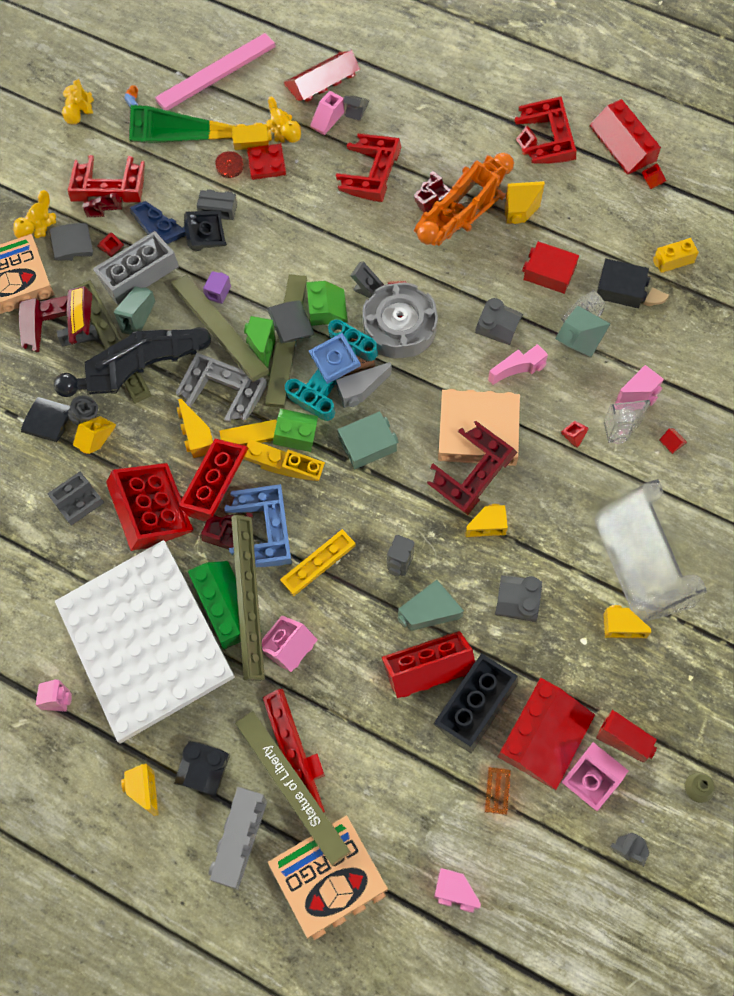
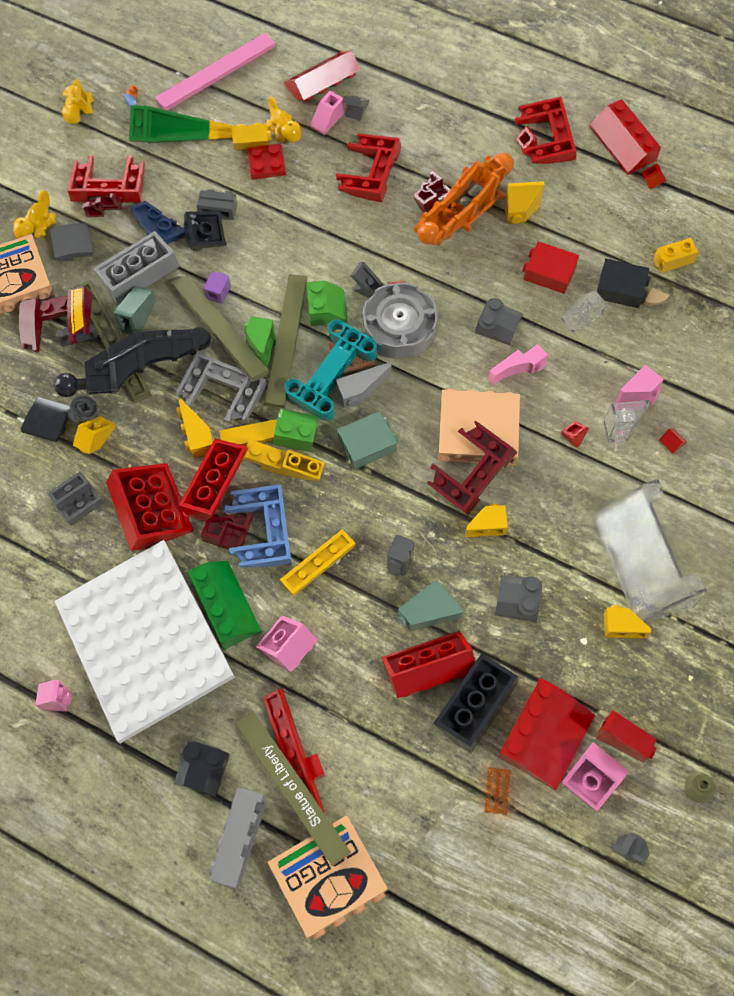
(110, 244): red slope -> none
(141, 787): yellow slope -> none
(229, 171): clear red piece -> none
(247, 598): olive tile -> none
(290, 321): dark grey slope -> none
(334, 358): medium blue tile -> none
(455, 889): bright pink slope -> none
(583, 331): sand green slope -> none

